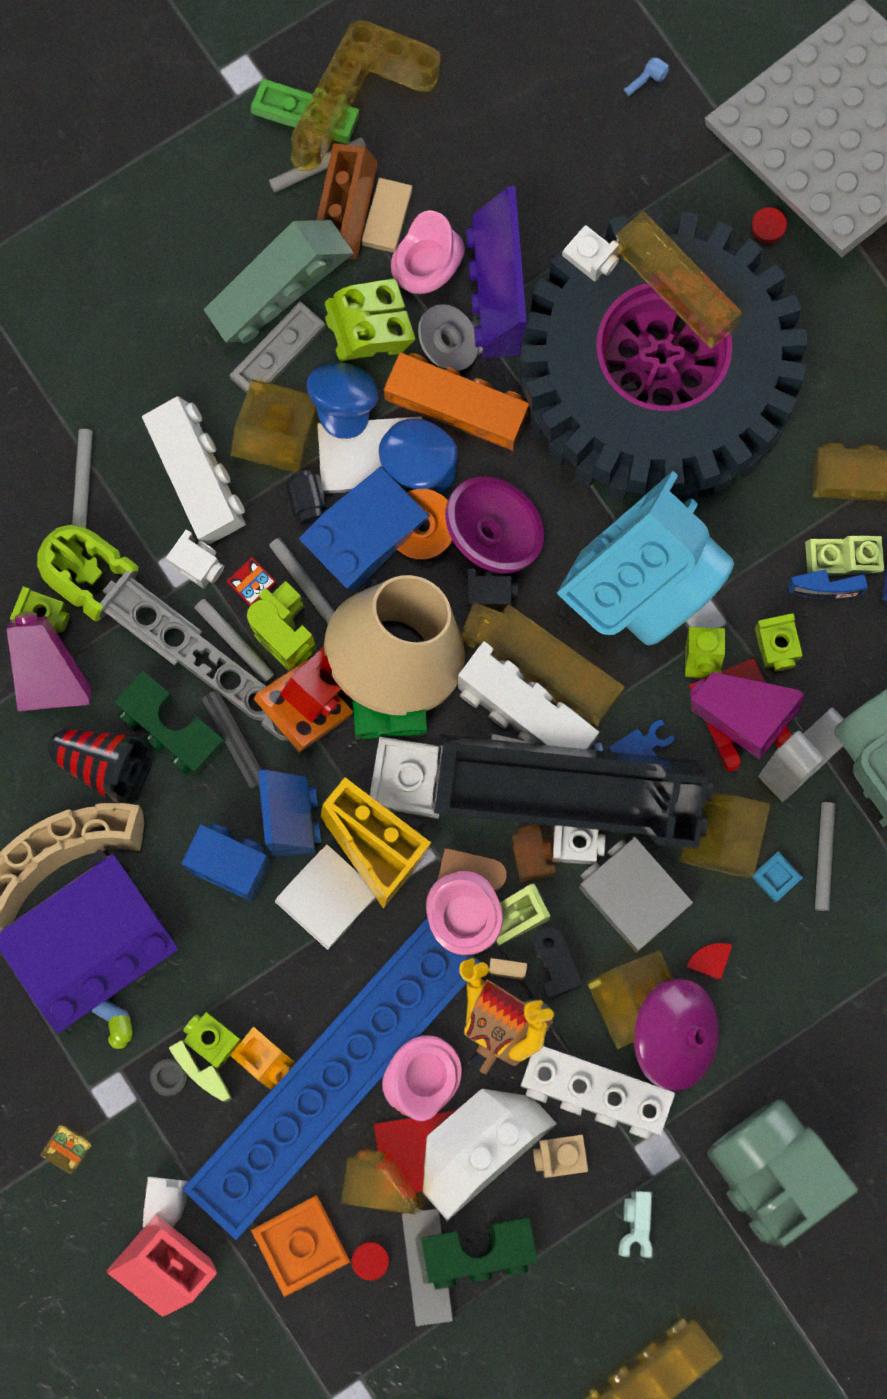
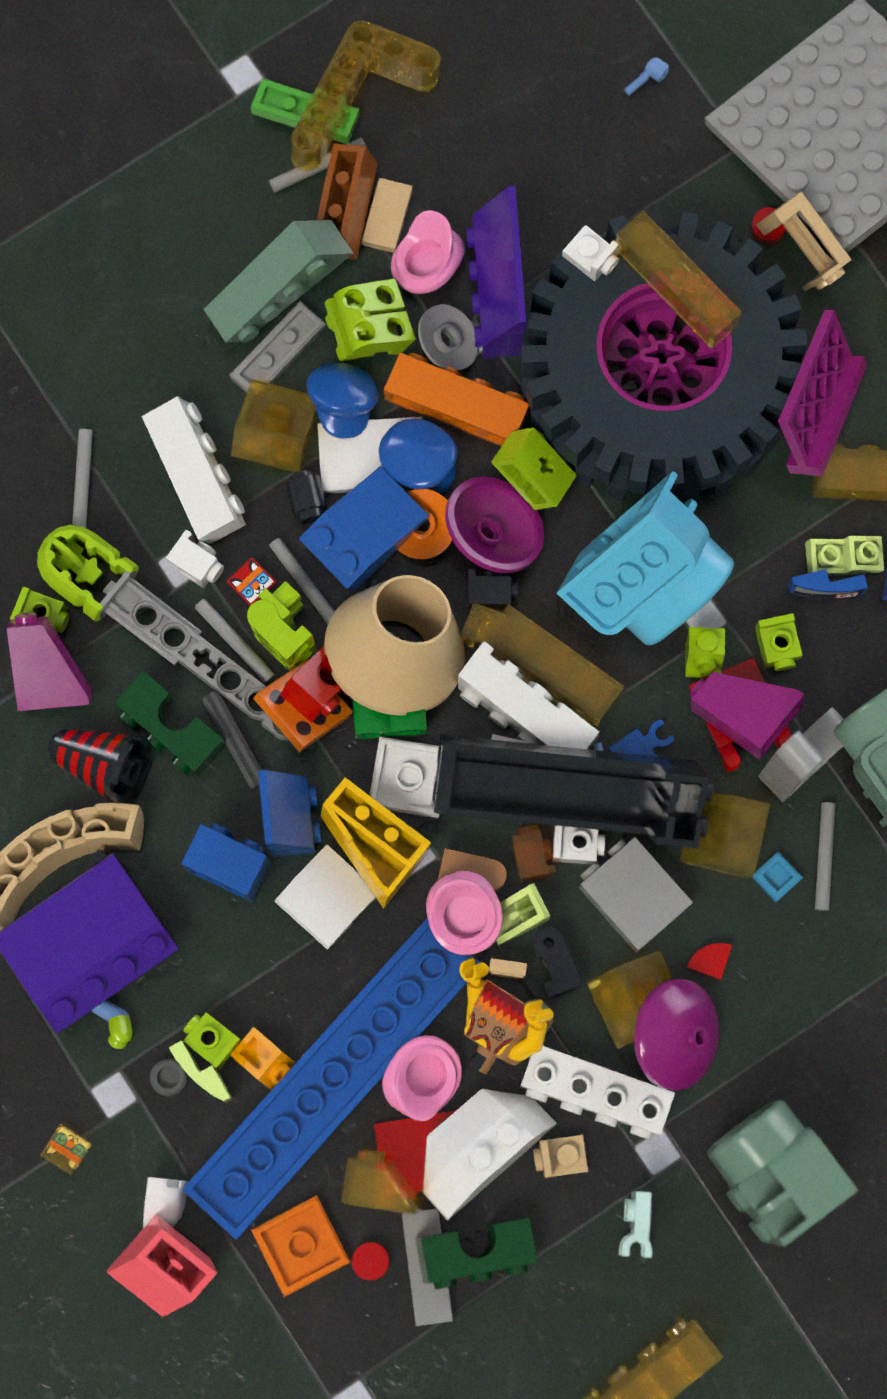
(534, 468): none -> lime brick
(820, 398): none -> magenta fence
(826, 267): none -> tan panel

